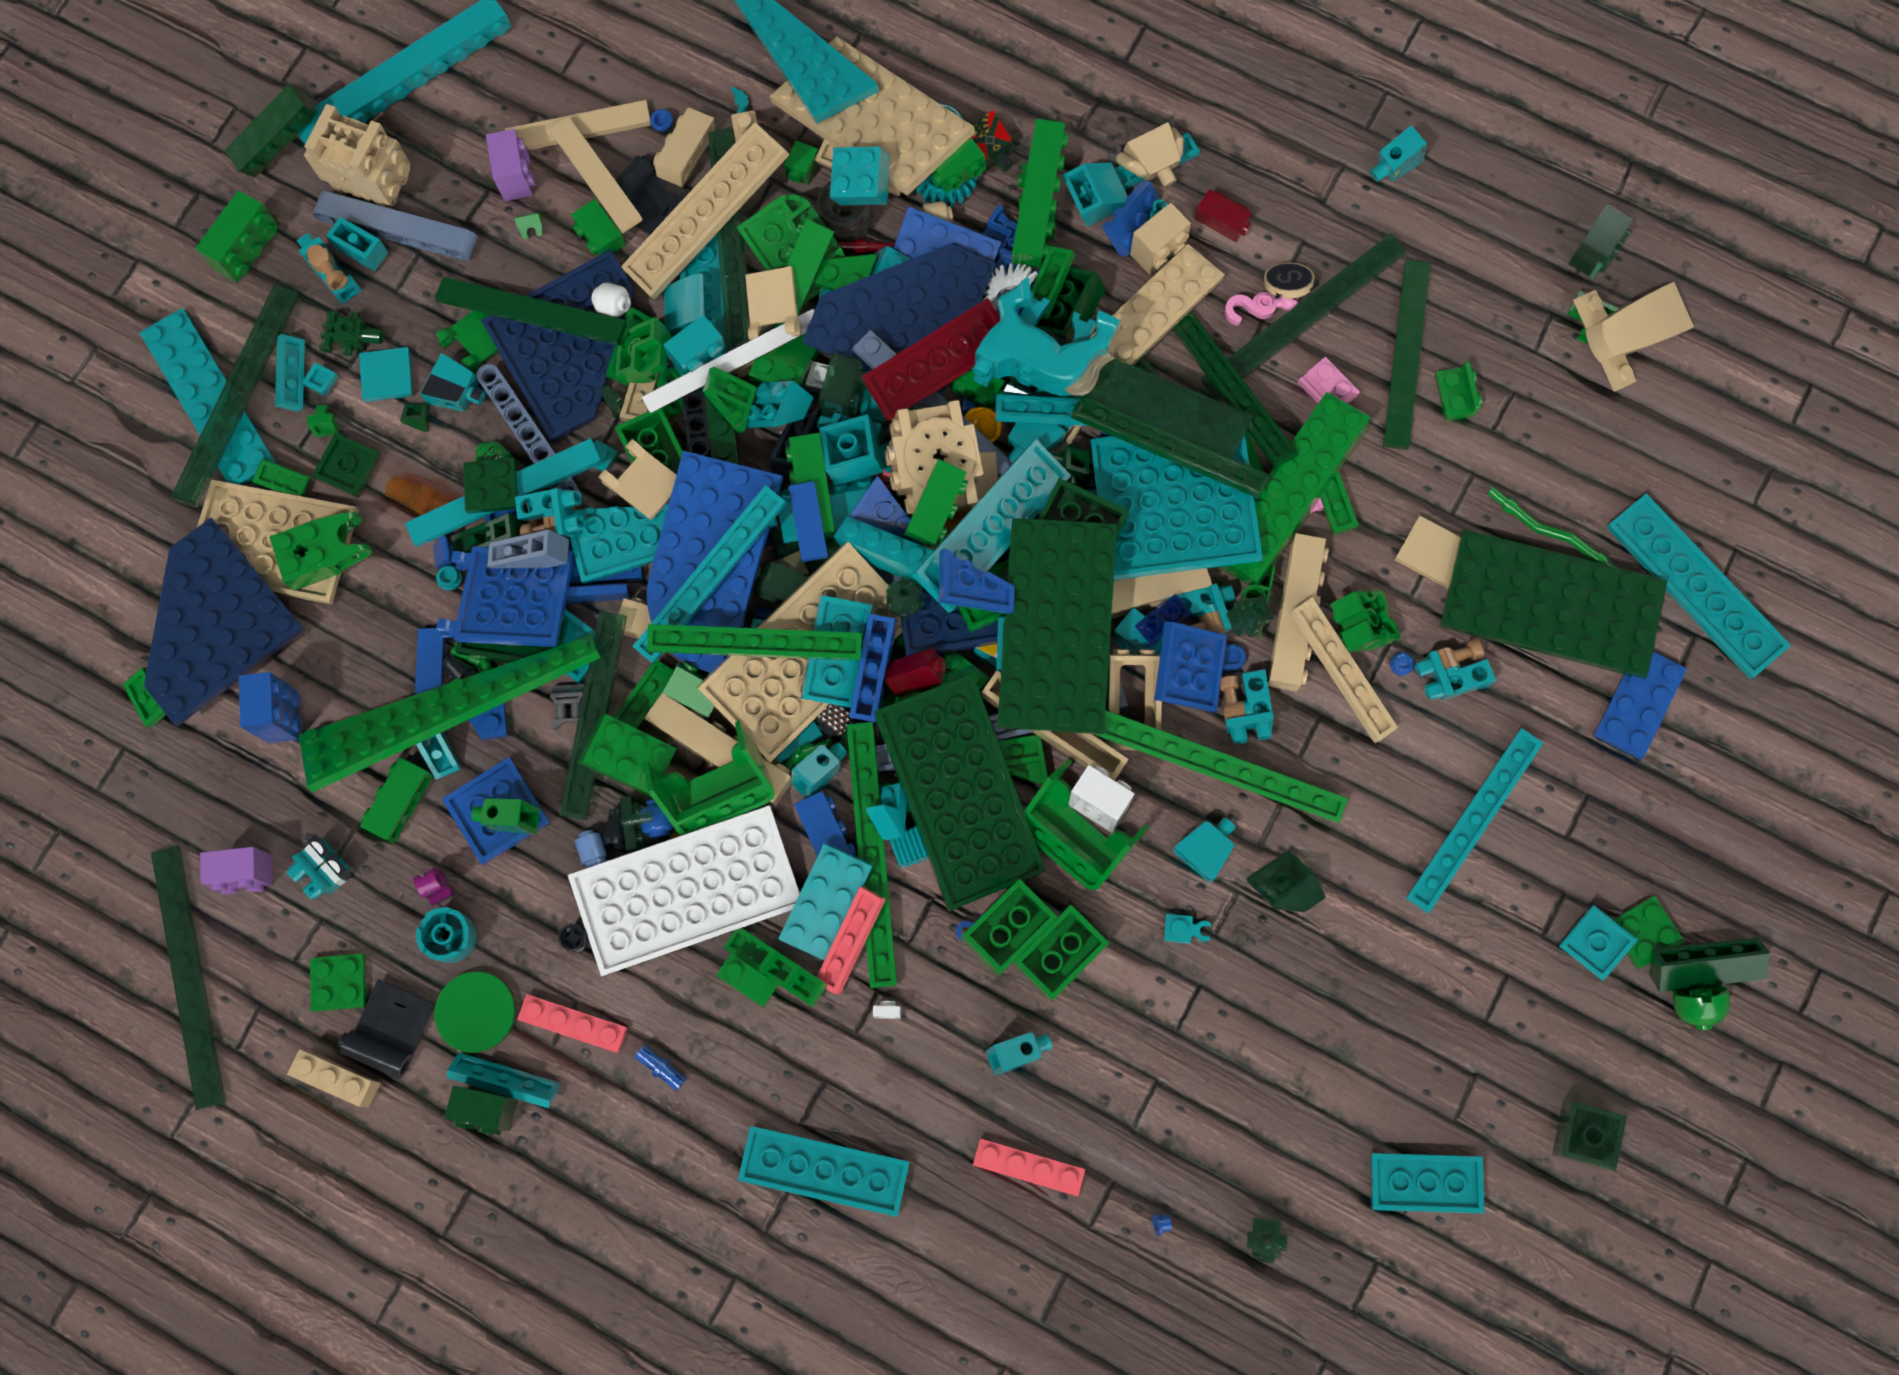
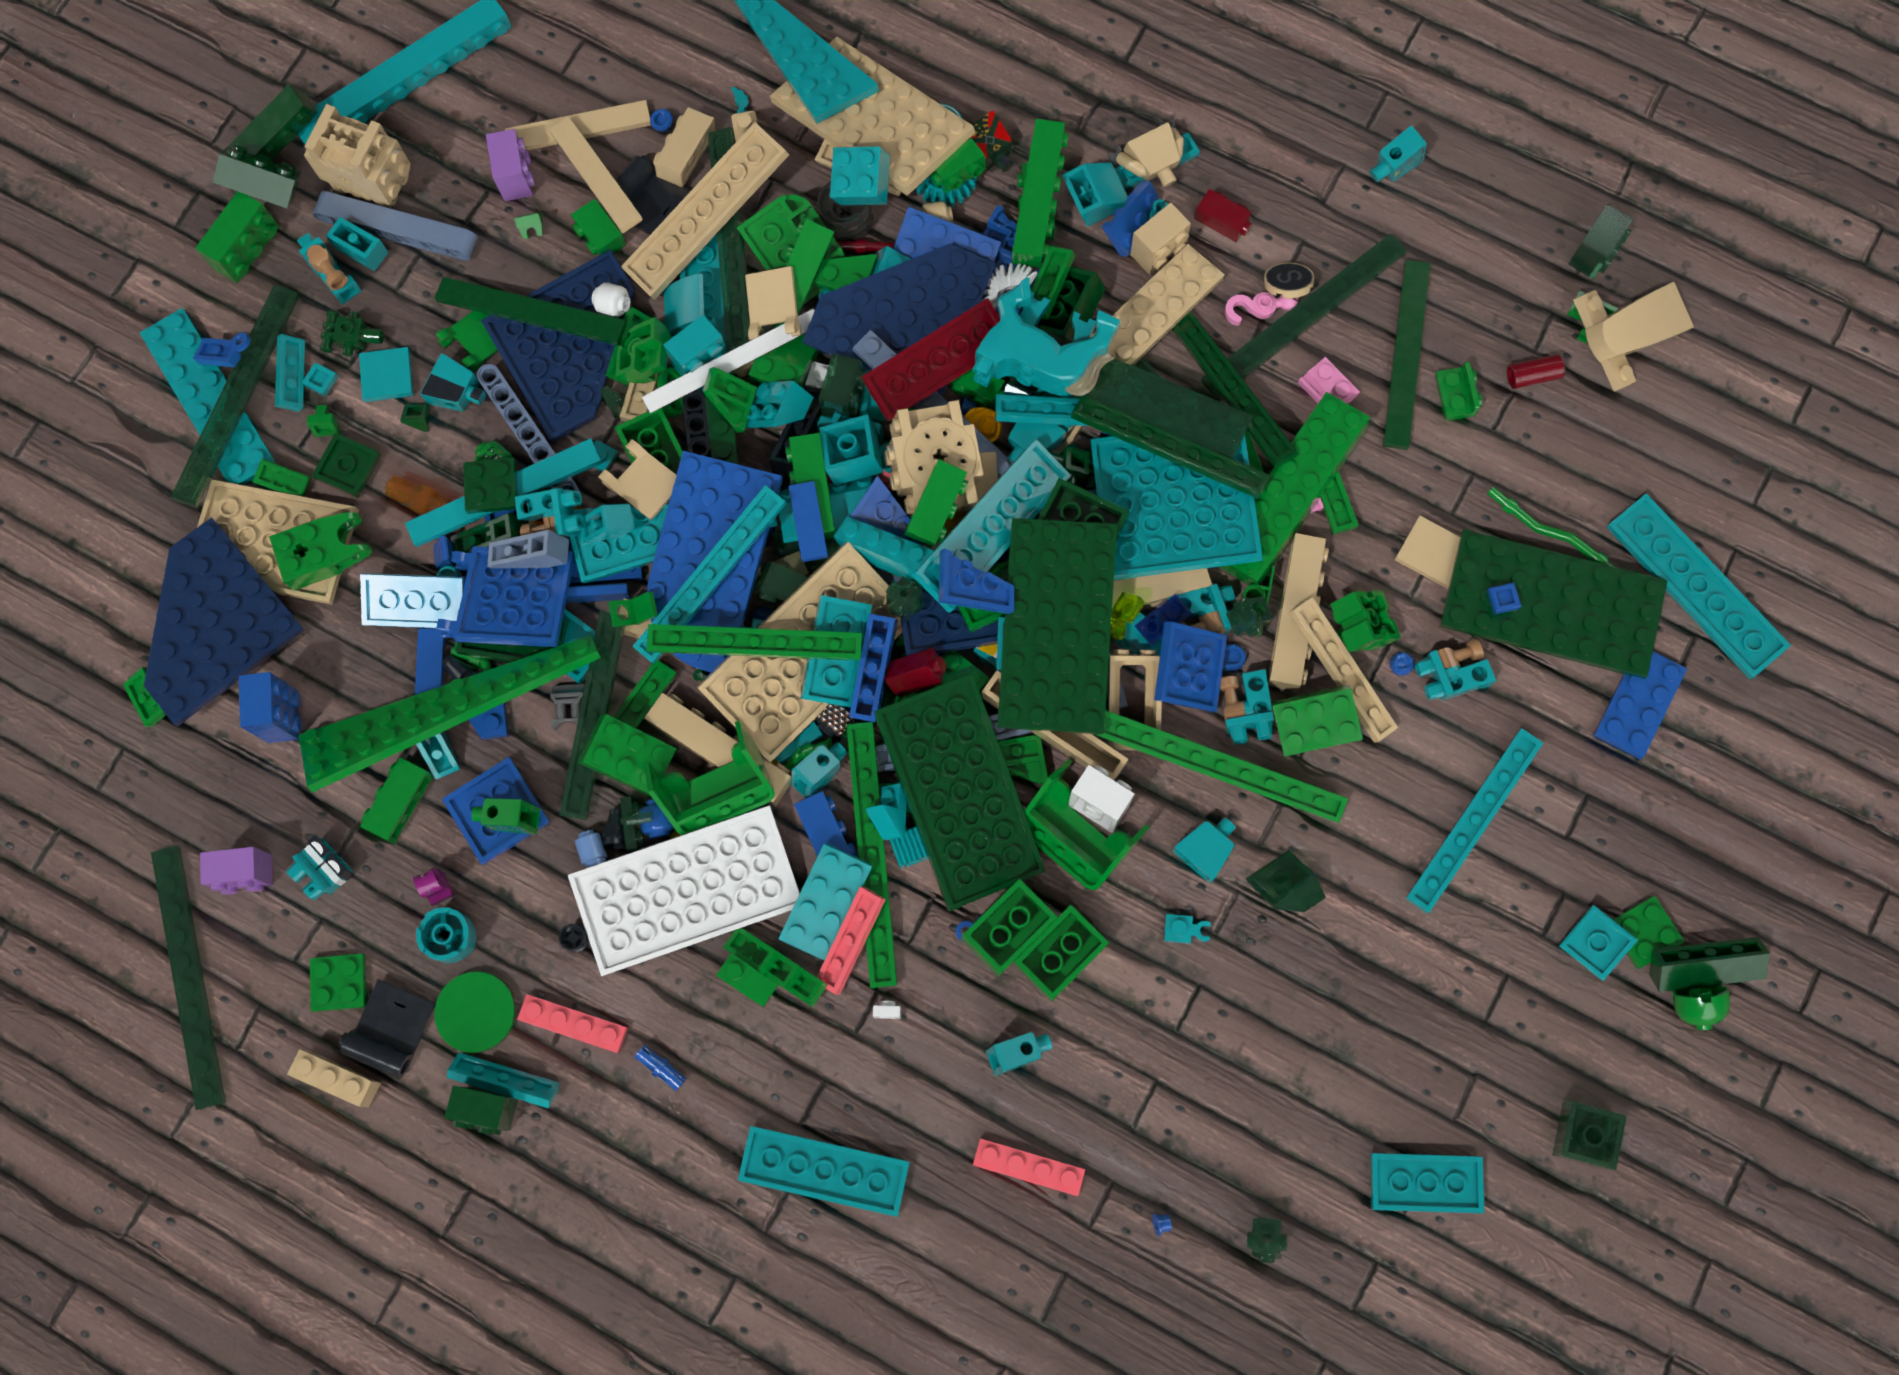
(221, 351): none -> blue hinge
(257, 176): none -> brick
(409, 599): none -> plate
(607, 523): none -> teal slope
(639, 610): none -> green bracket
(682, 687): brick -> none
(801, 163): green brick -> none
(1123, 611): none -> clear neon green plate
(1317, 720): none -> green brick
(1504, 598): none -> blue tile
(1535, 371): none -> dark red pin

